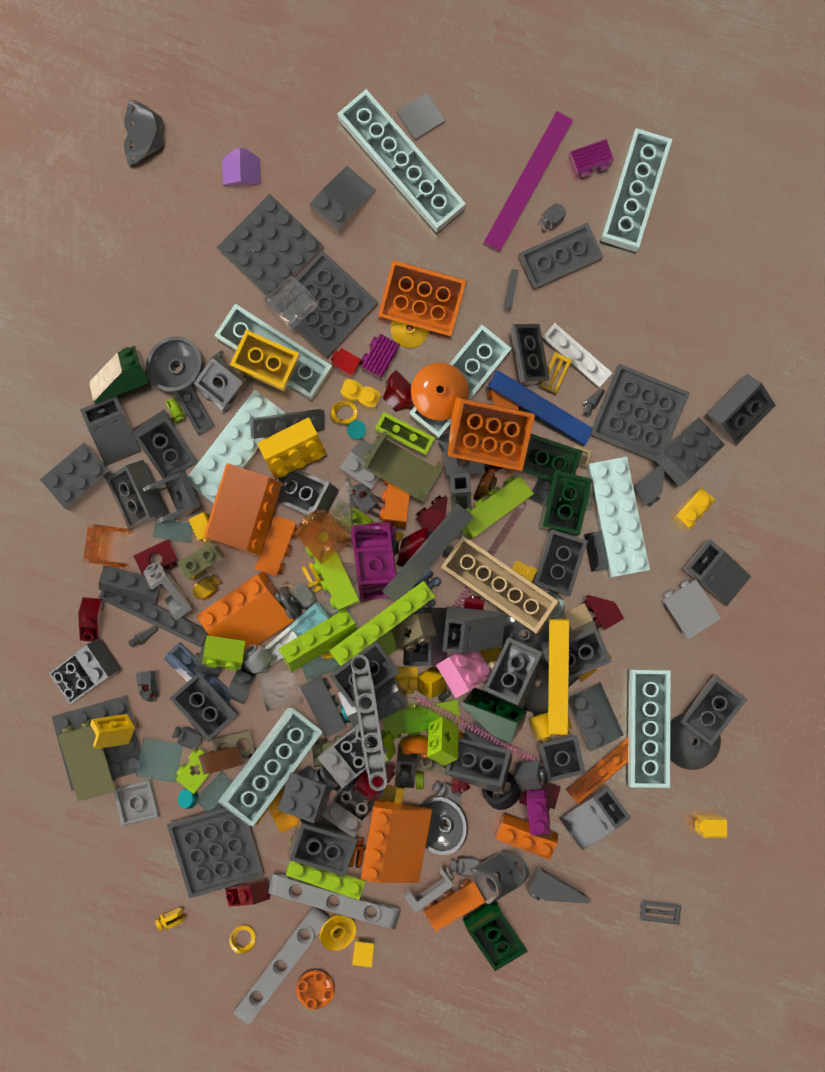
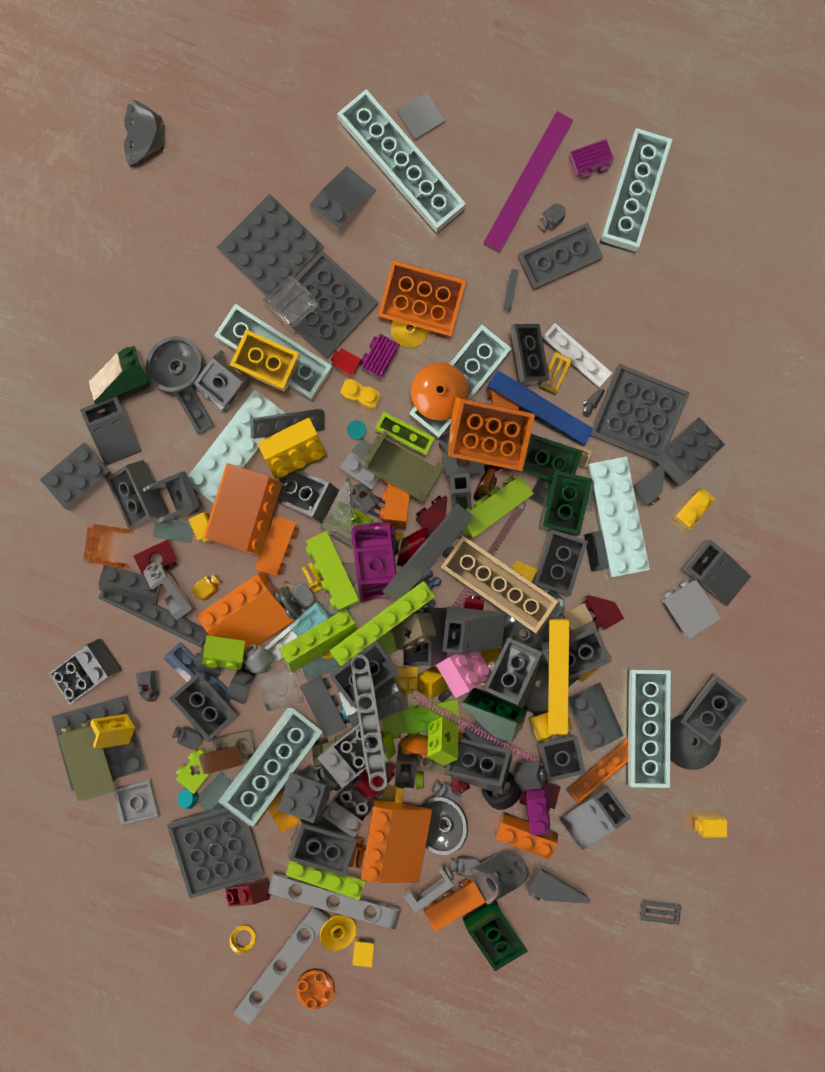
(90, 619): dark red slope -> none
(142, 636): dark grey bar -> none
(159, 760): clear light blue tile -> none
(164, 445): dark grey slope -> none
(170, 919): yellow arm -> none
(175, 410): lime pin -> none
(202, 562): olive panel -> none
(241, 168): medium lavender slope -> none
(319, 522): clear orange hose -> none
(333, 415): yellow piece -> none
(398, 392): dark red slope -> none
(742, 409): dark grey slope -> none

